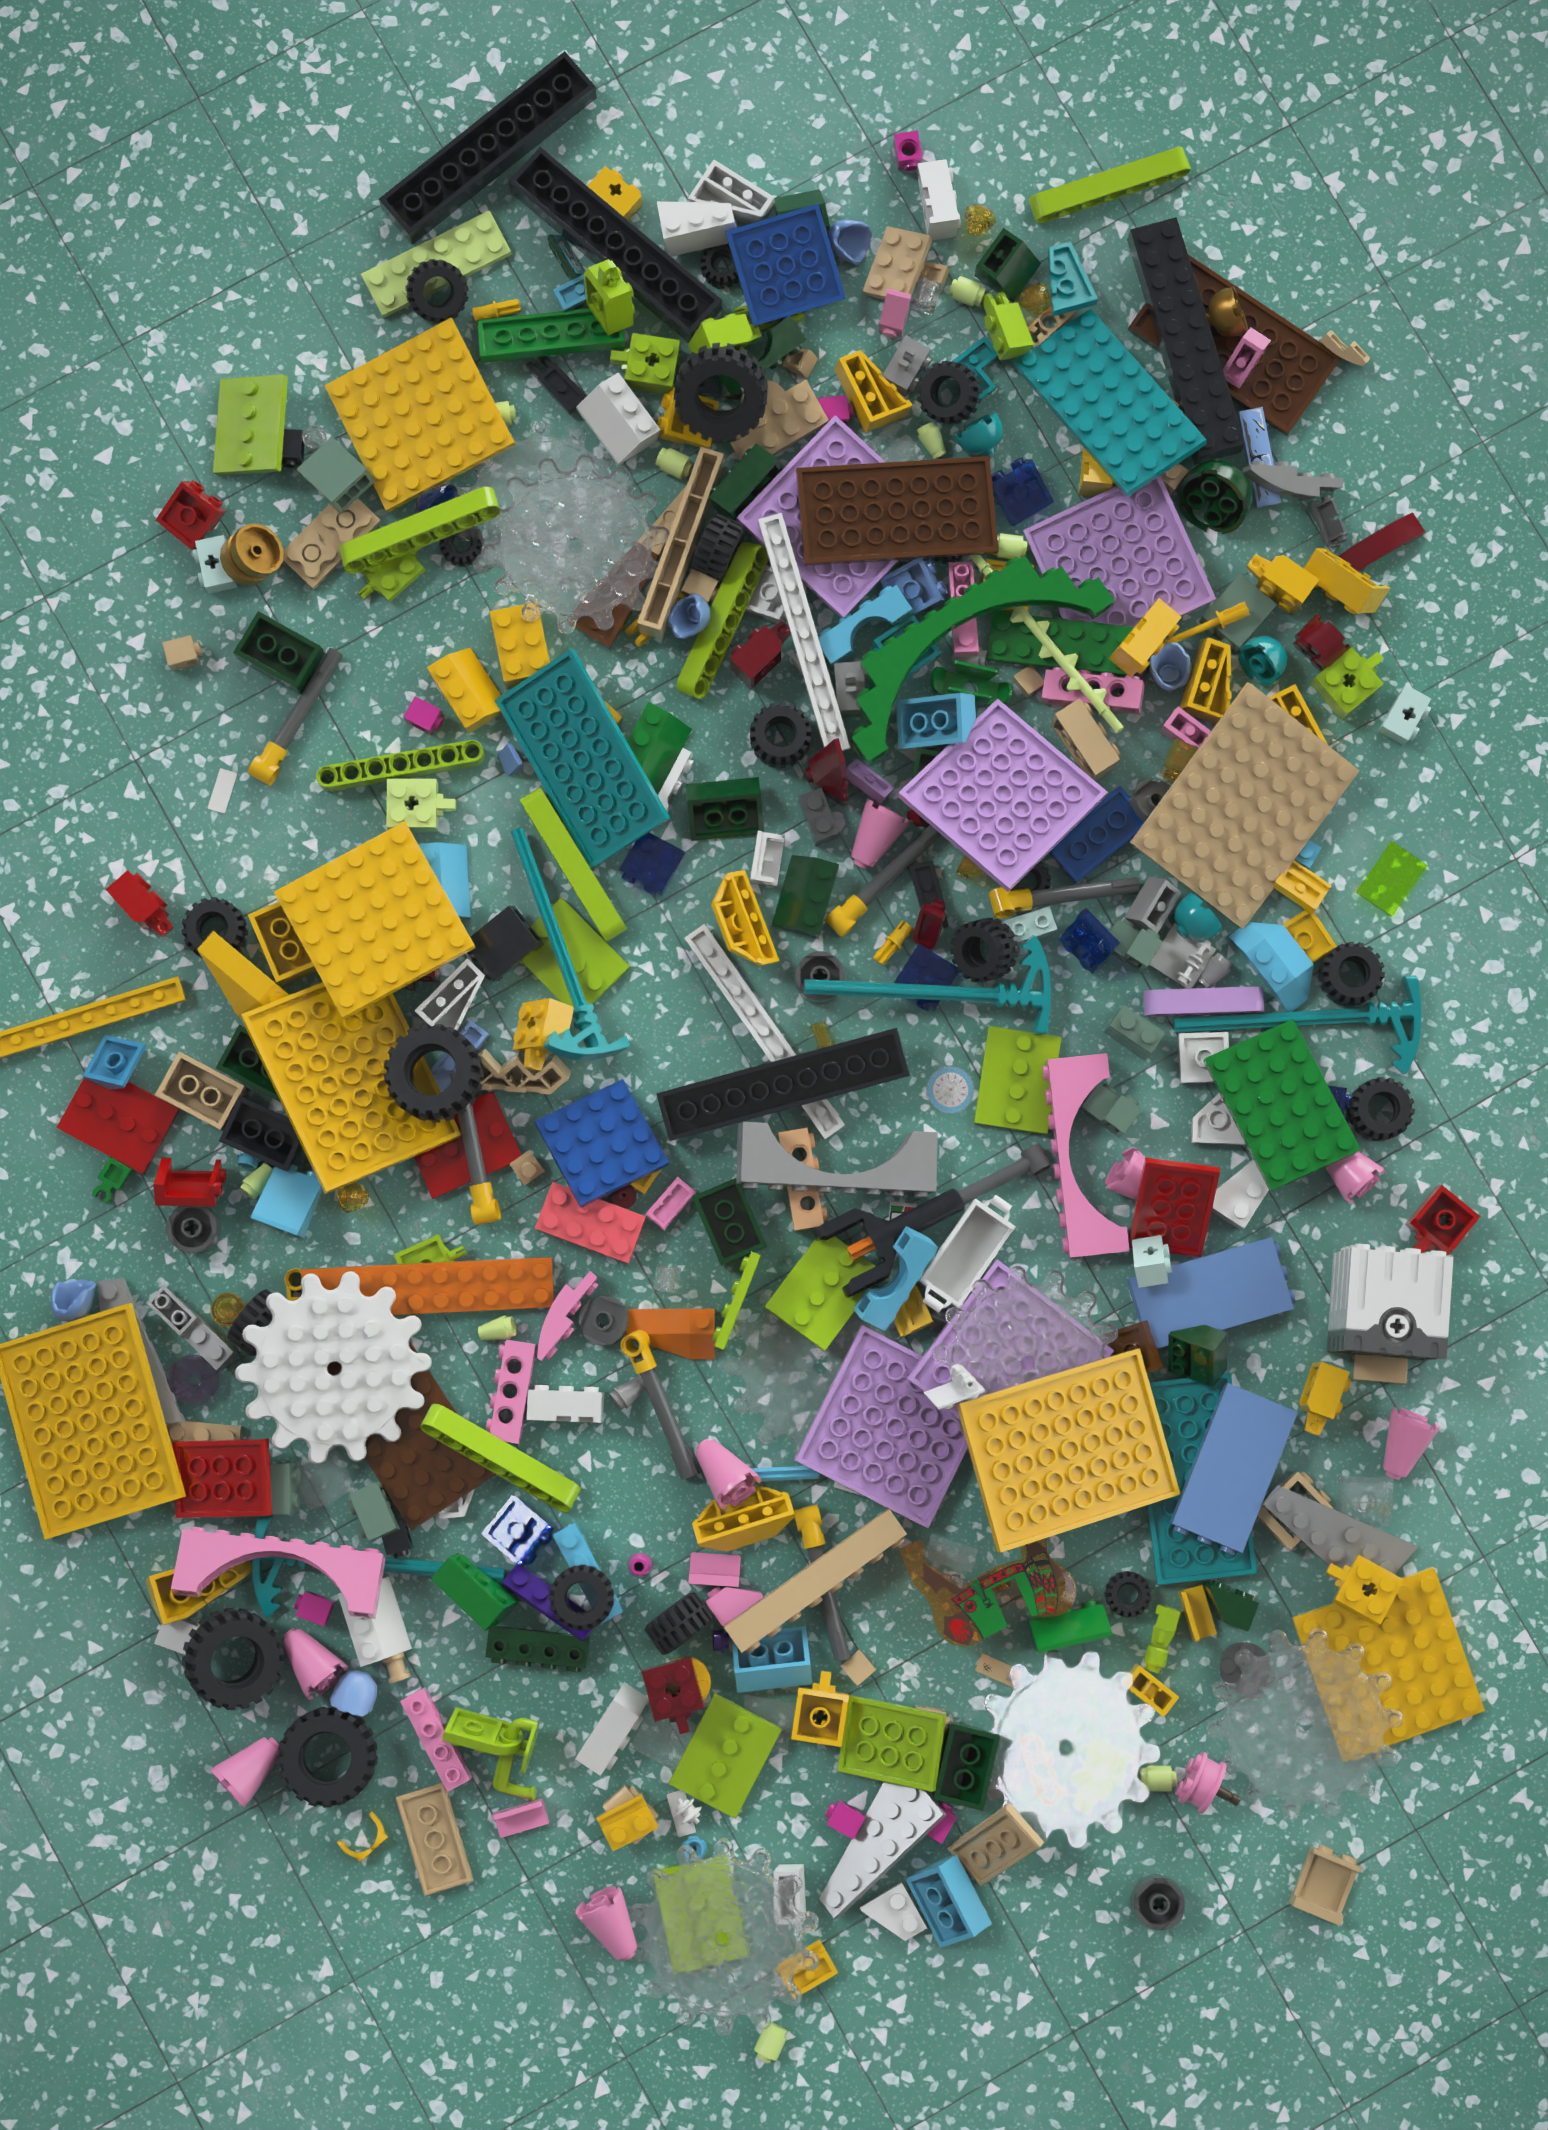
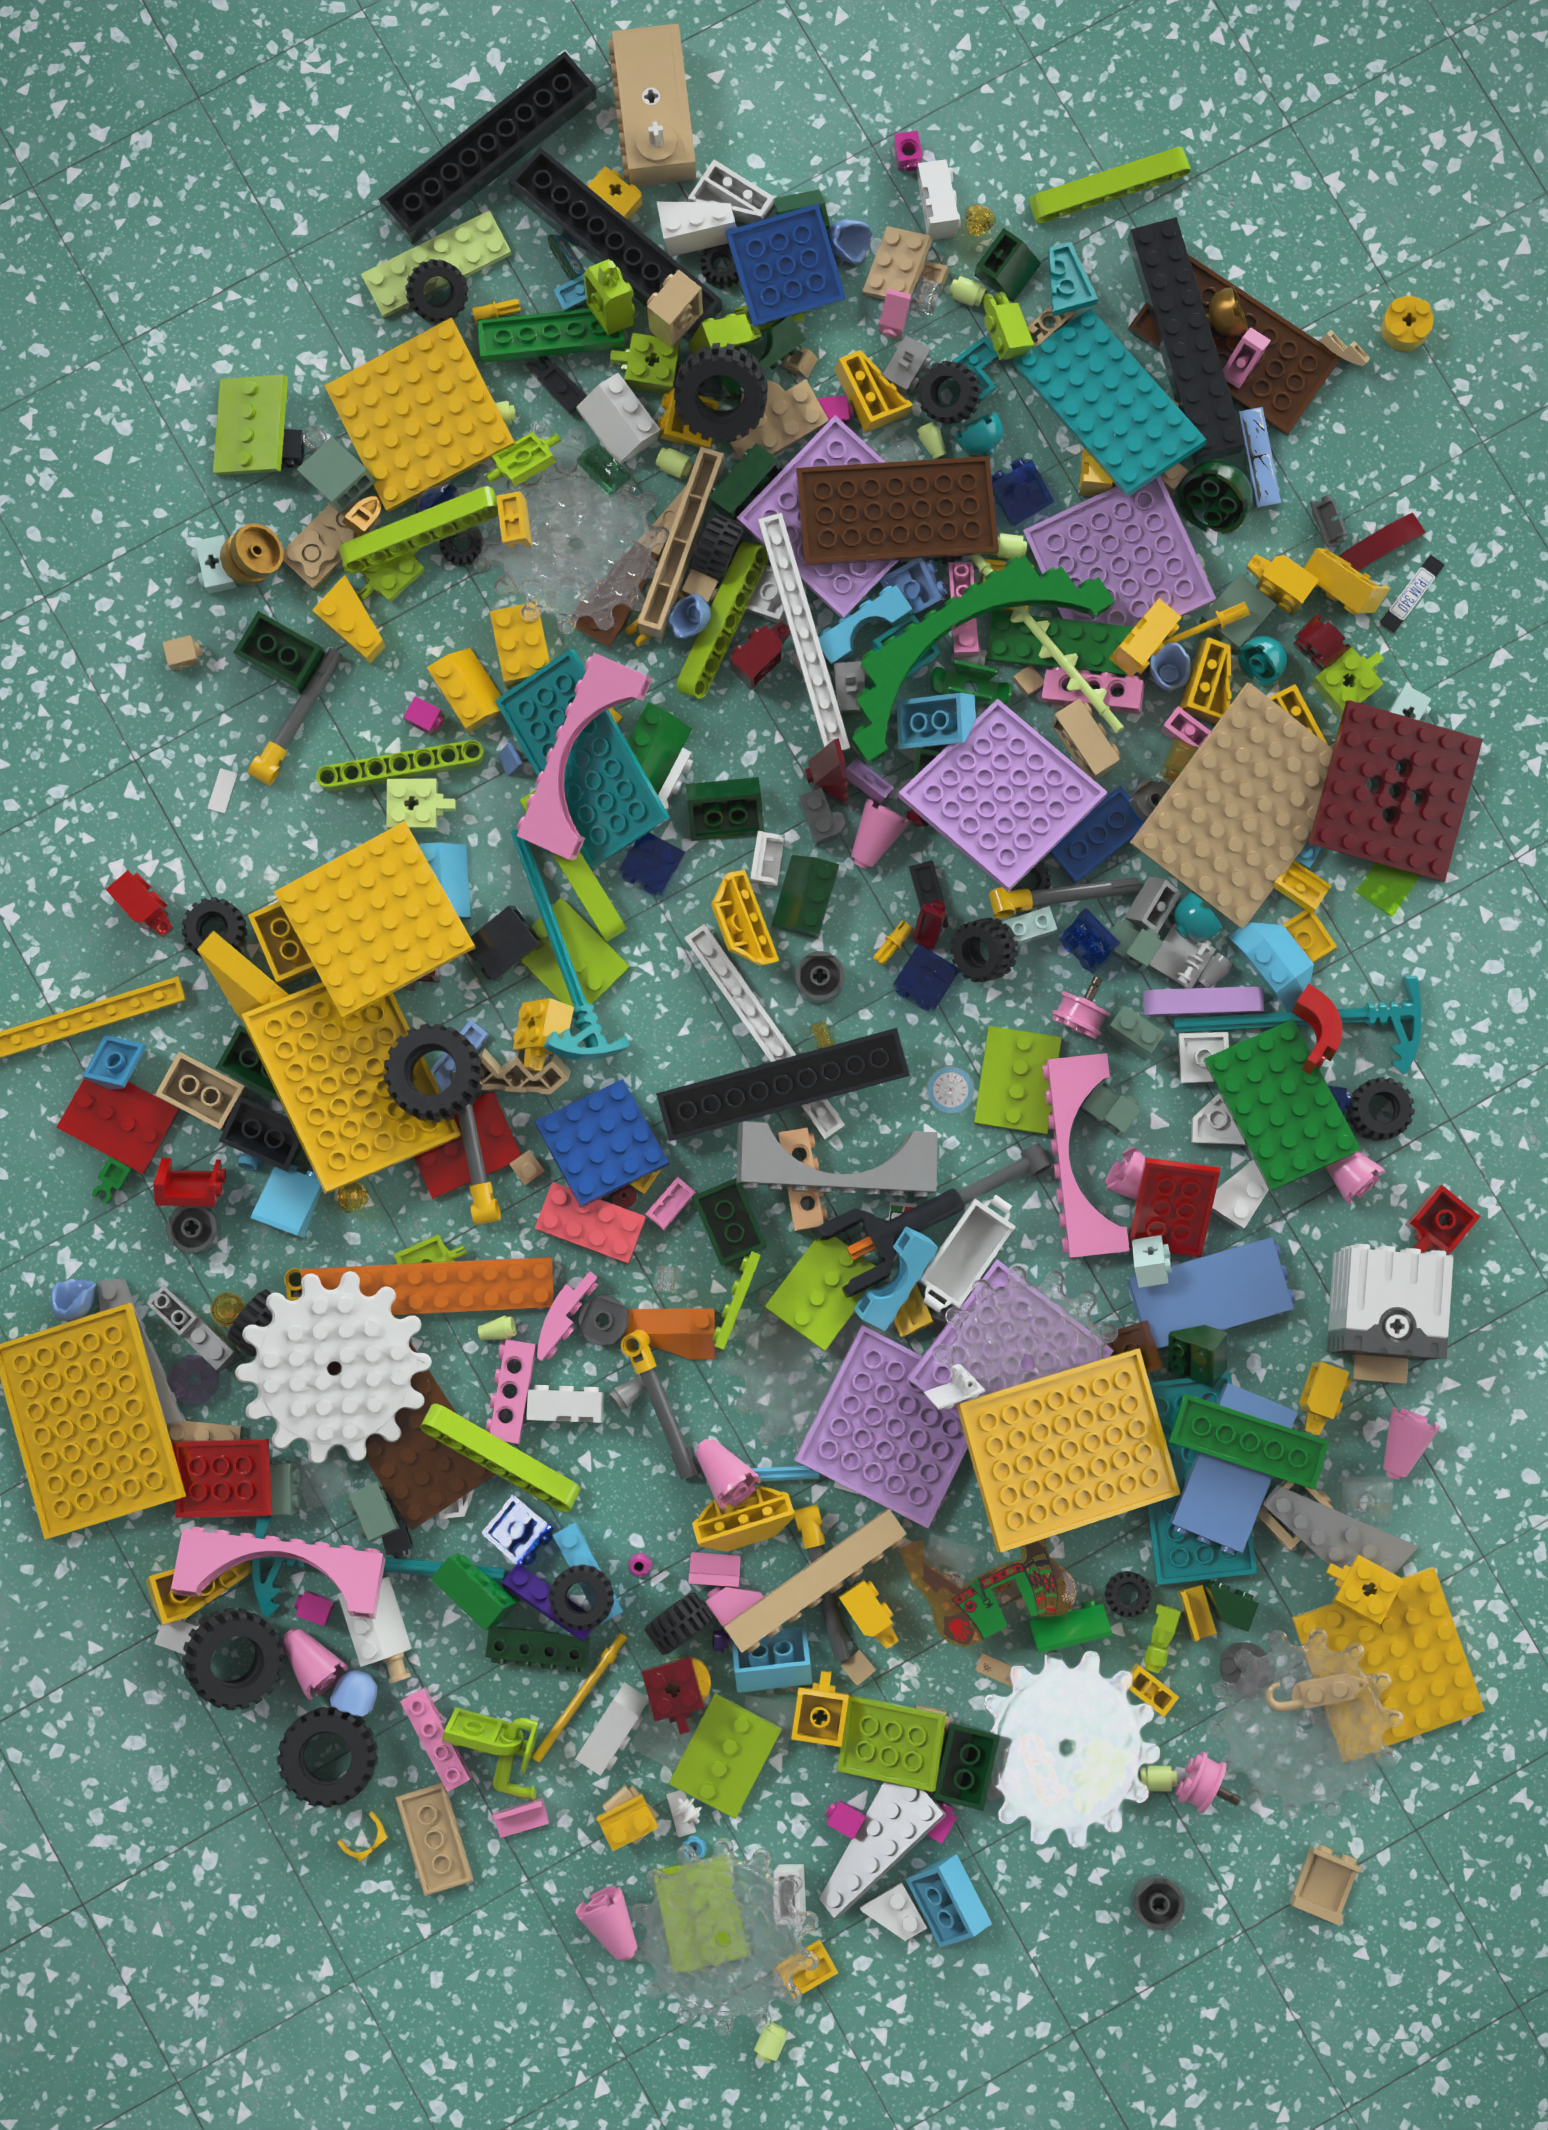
(190, 513): red plate -> none
(247, 1769): bright pink cone -> none
(255, 1183): yellowish green cone -> none
(348, 619): none -> yellow wedge
(363, 515): none -> plate
(453, 997): white wedge -> none
(514, 519): none -> yellow hinge
(523, 459): none -> lime plate
(547, 815): none -> bright pink arch
(603, 468): none -> clear green slope
(608, 1656): none -> yellow bar
(652, 105): none -> tan piece
(674, 308): none -> tan brick
(780, 755): black tyre -> none
(844, 918): dark grey piece -> none
(868, 1613): none -> yellow hinge
(968, 869): clear yellow cone -> none
(995, 1844): tan piece -> none
(999, 995): teal piece -> none
(1035, 298): clear yellow cone -> none
(1081, 1012): none -> bright pink wheel
(1249, 1441): none -> green plate
(1287, 482): light grey slope -> none
(1317, 1692): none -> tan plate
(1326, 1022): none -> red arch
(1365, 959): black tyre -> none
(1410, 310): none -> yellow brick
(1412, 593): none -> sticker
(1433, 765): none -> dark red plate

